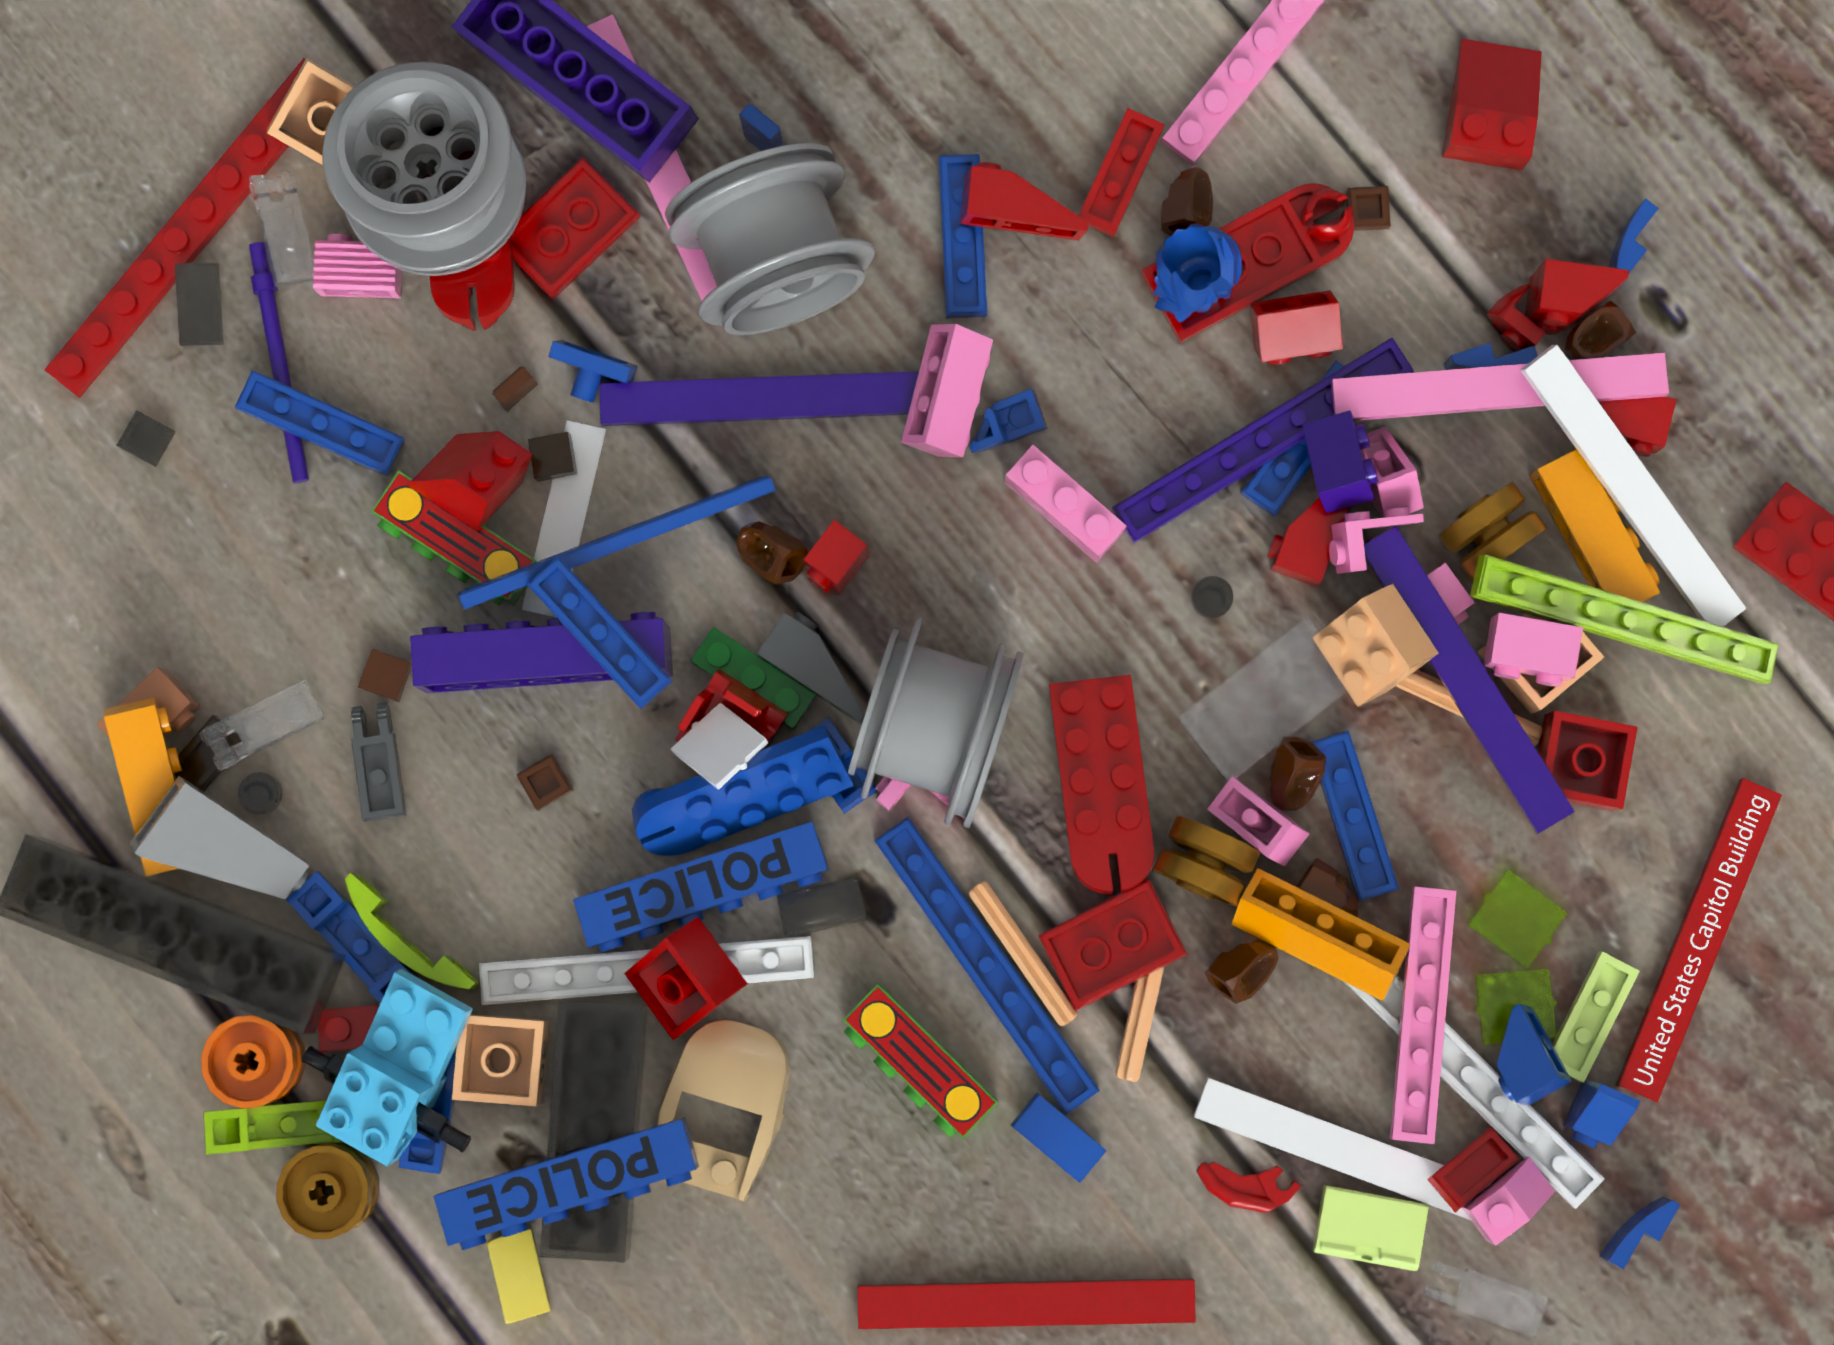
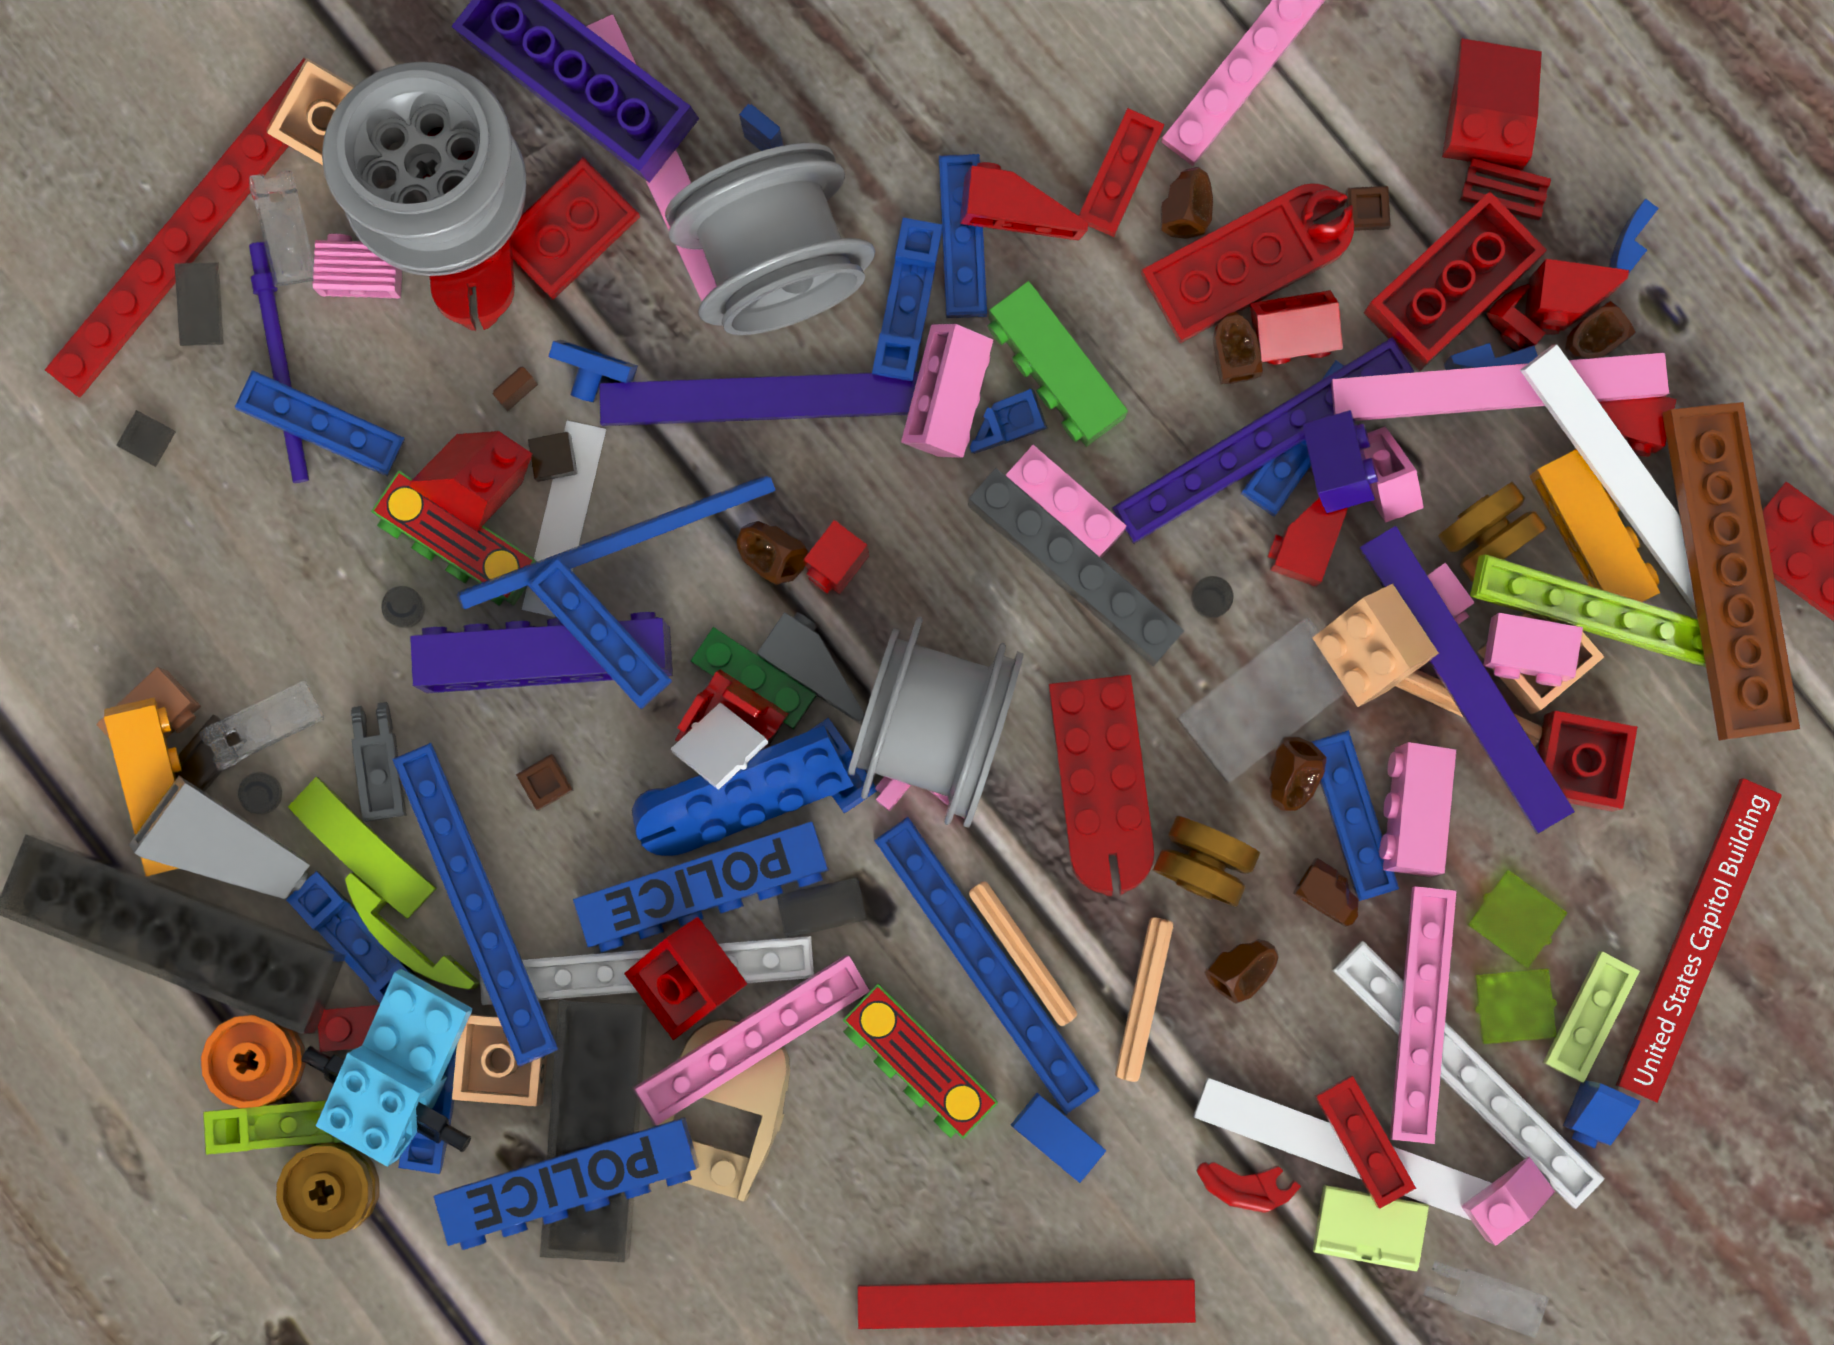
(361, 848): none -> lime slope
(385, 675): reddish brown tile -> none
(403, 607): none -> clear smoke tile
(475, 905): none -> blue tile
(518, 1276): light yellow slope -> none
(750, 1040): none -> bright pink plate
(908, 299): none -> blue slope
(1056, 364): none -> bright green brick
(1074, 567): none -> dark grey brick
(1113, 945): red tile -> none
(1196, 270): blue hair -> none
(1236, 350): none -> rock
(1258, 821): bright pink slope -> none
(1320, 934): light orange brick -> none
(1347, 546): bright pink bracket -> none
(1365, 1142): none -> red plate
(1418, 809): none -> bright pink brick
(1455, 281): none -> red brick
(1473, 1169): red tile -> none
(1509, 174): none -> red tile
(1529, 1059): blue slope -> none
(1648, 1221): blue slope -> none
(1731, 570): none -> dark orange plate

